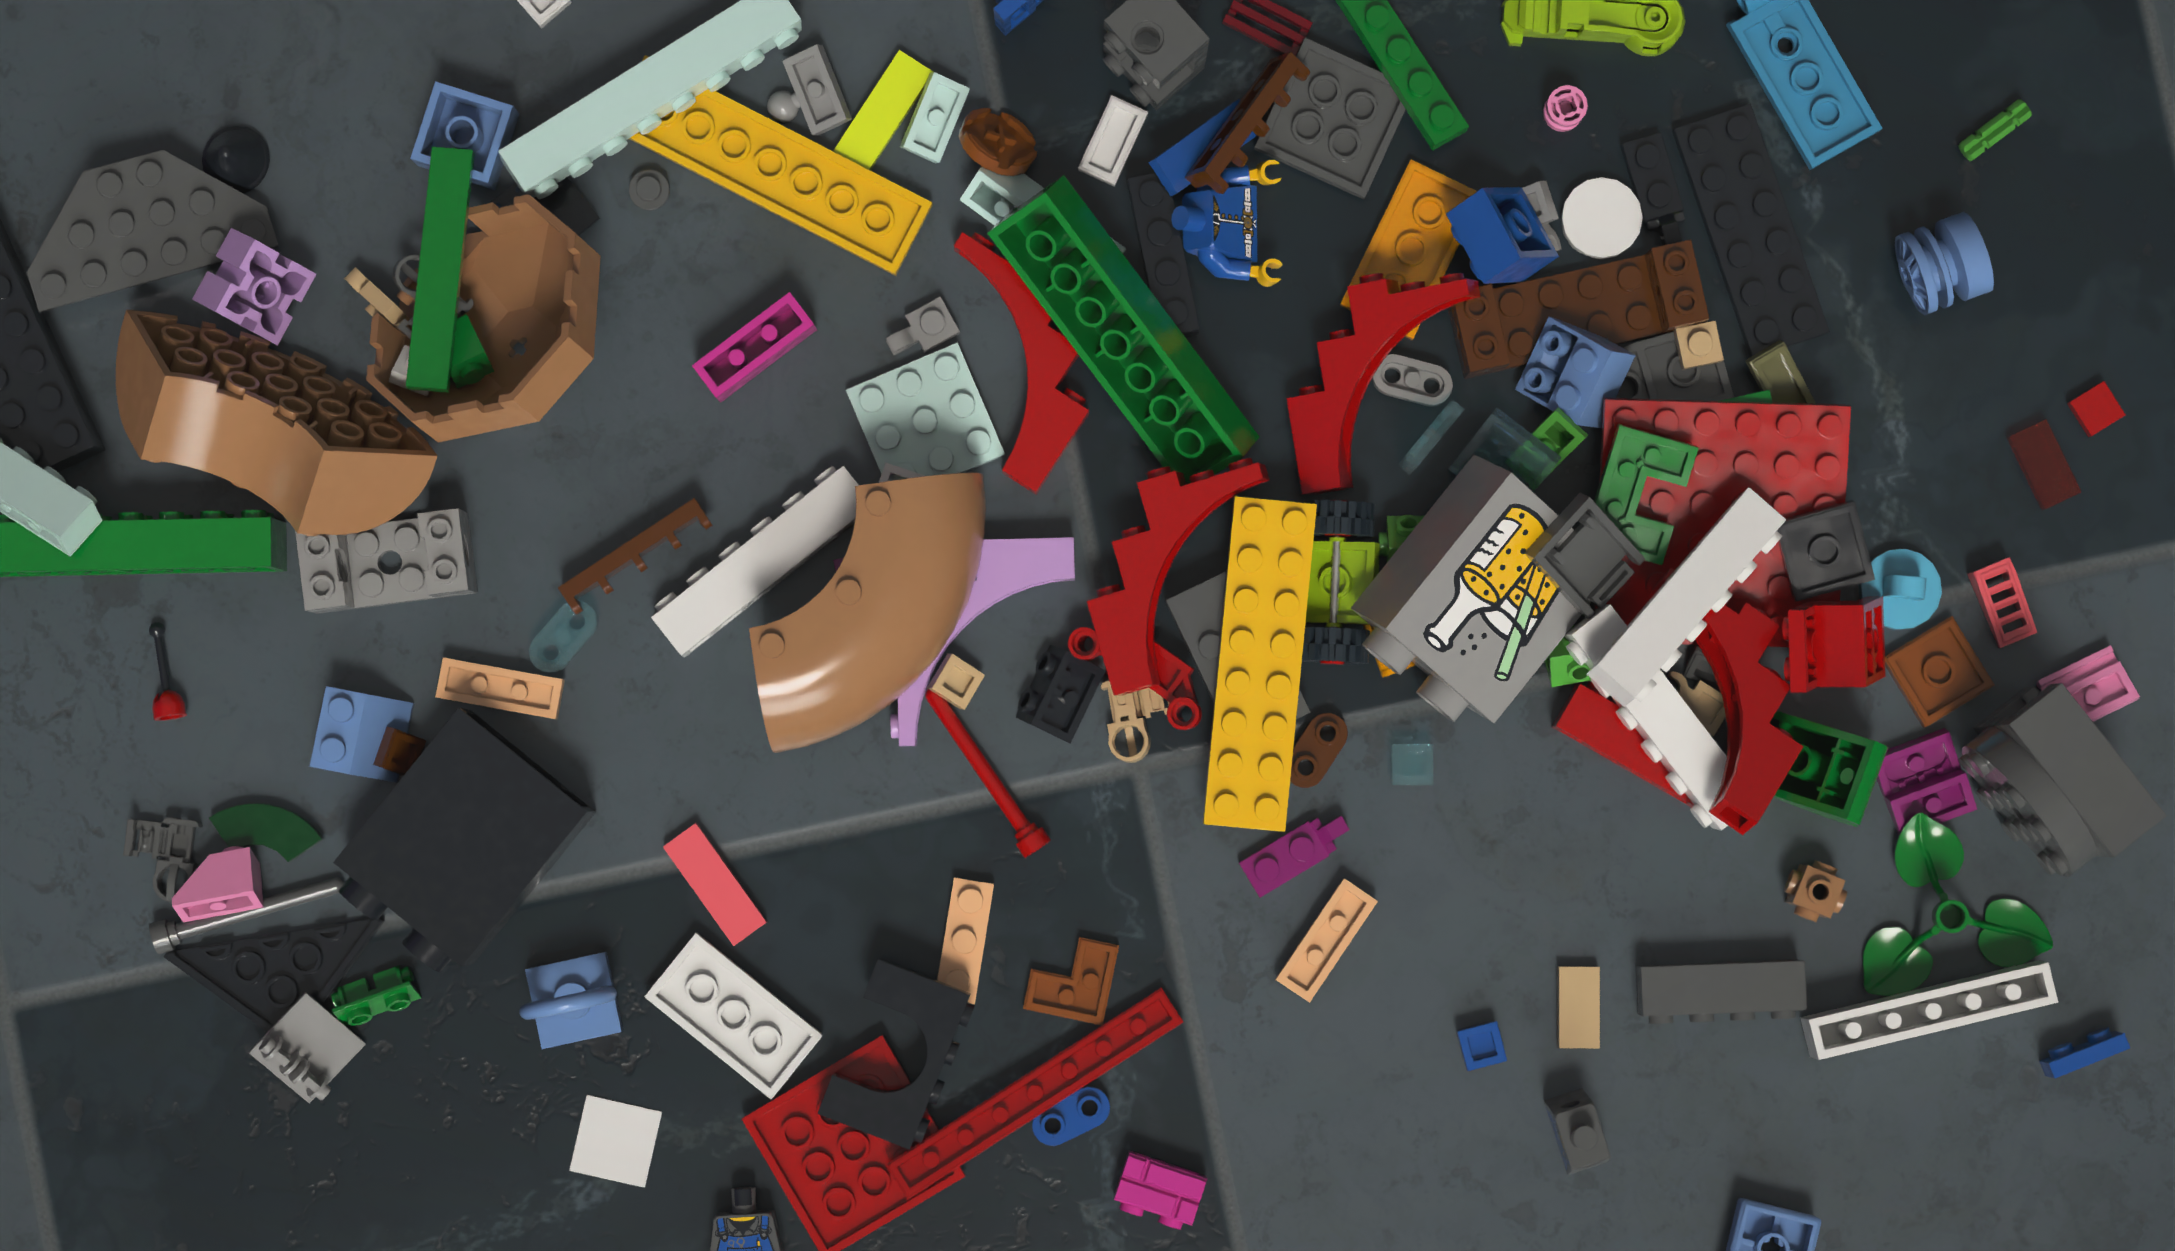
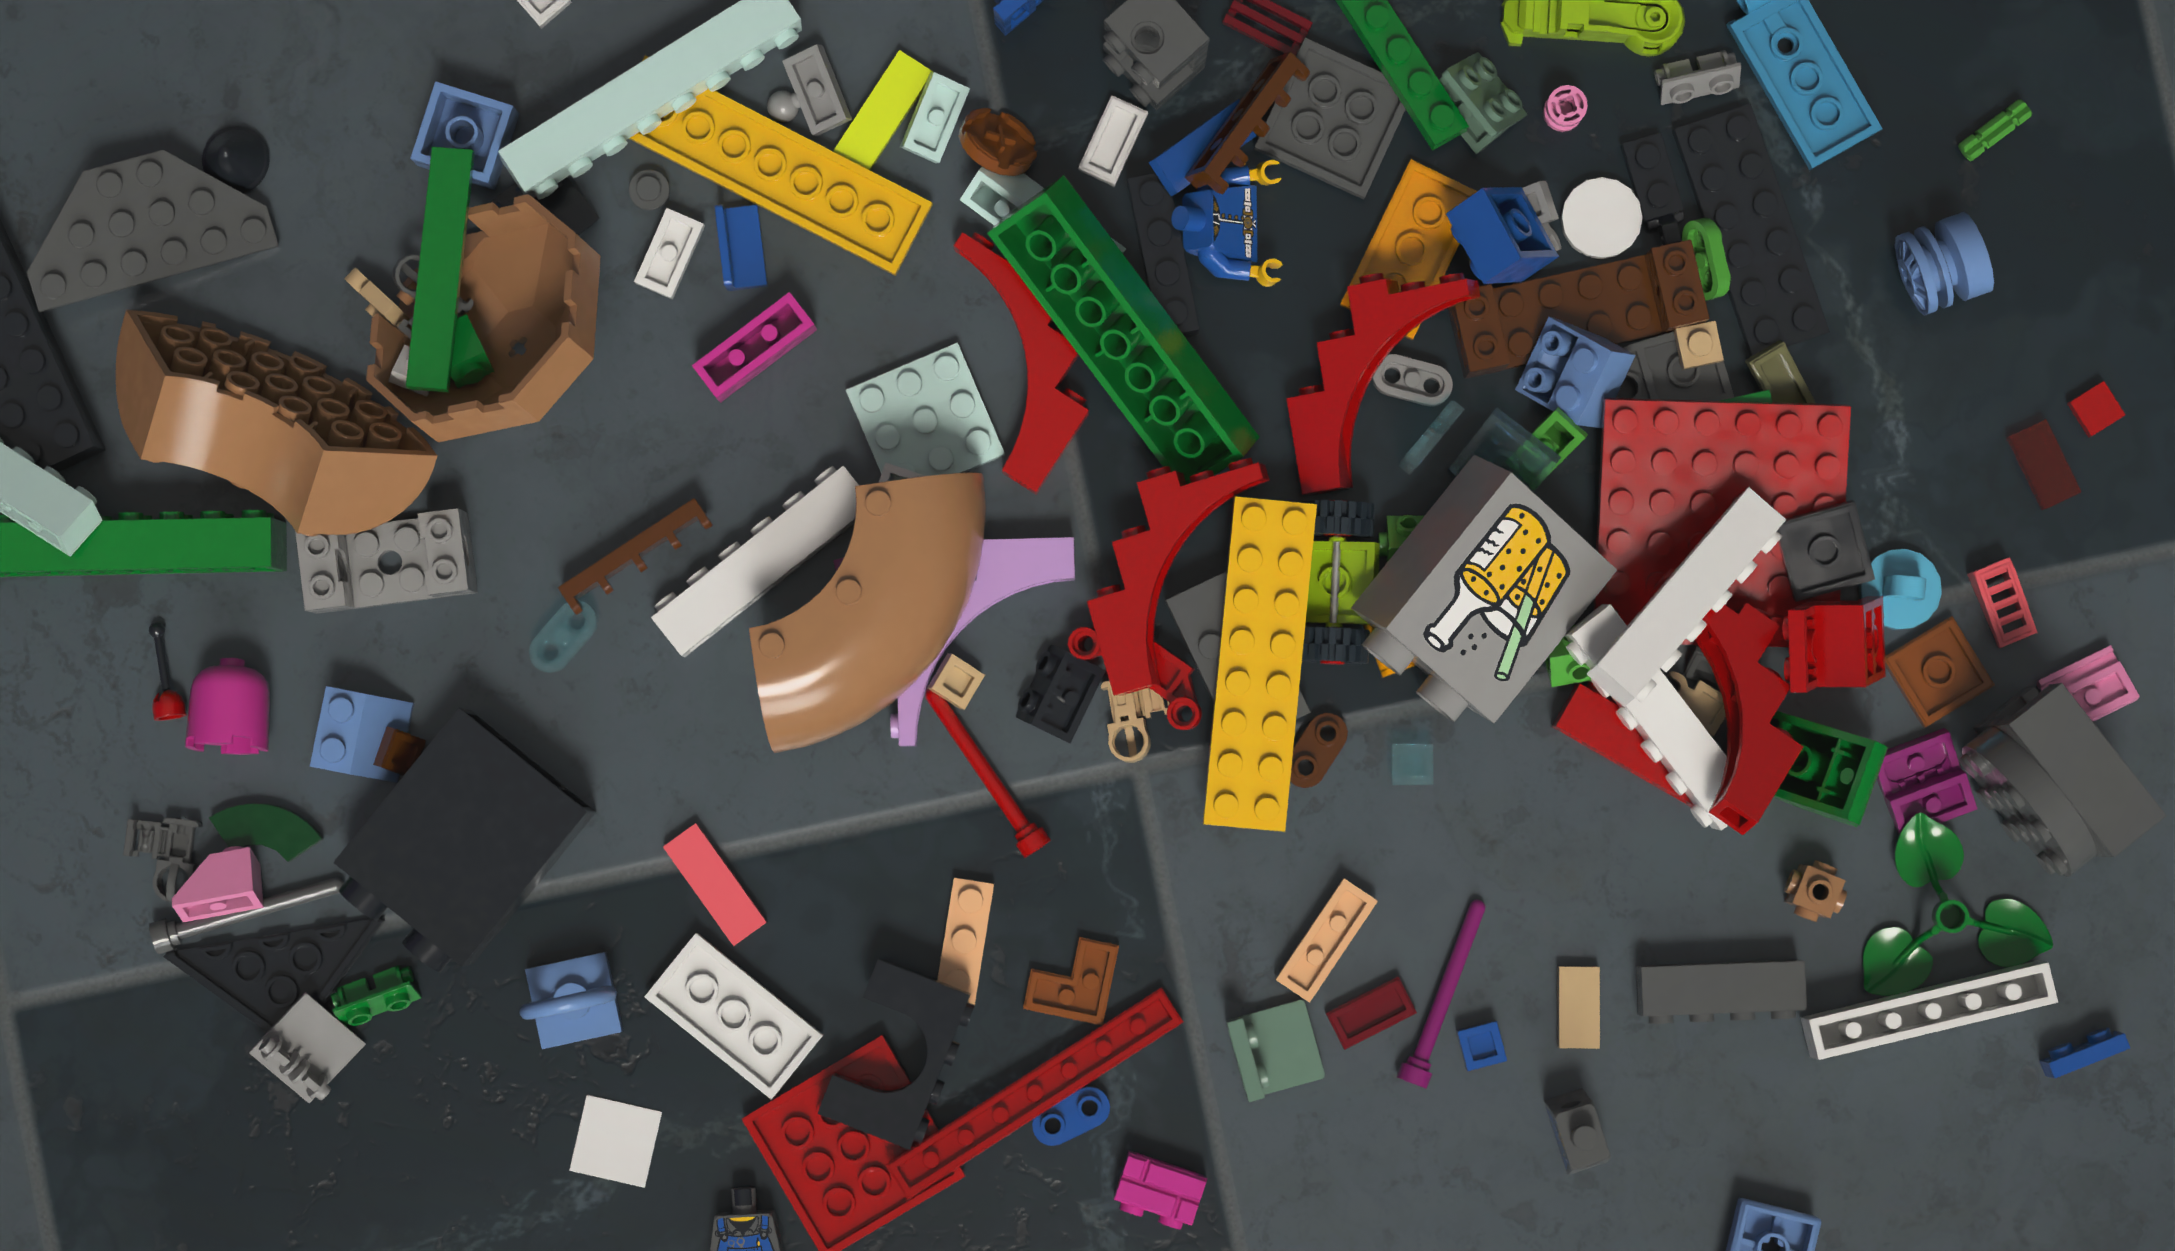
(229, 709): none -> dark pink cylinder
(254, 286): lavender brick -> none
(500, 688): light nougat plate -> none
(669, 253): none -> white plate
(741, 247): none -> blue panel
(928, 326): light grey plate -> none
(1275, 1049): none -> sand green bracket
(1292, 854): magenta hinge -> none
(1371, 1012): none -> dark red tile
(1417, 1067): none -> magenta piece
(1482, 100): none -> sand green bracket
(1589, 559): dark grey container -> none
(1629, 462): green plate -> none
(1709, 256): none -> bright green plate
(1716, 75): none -> light grey hinge

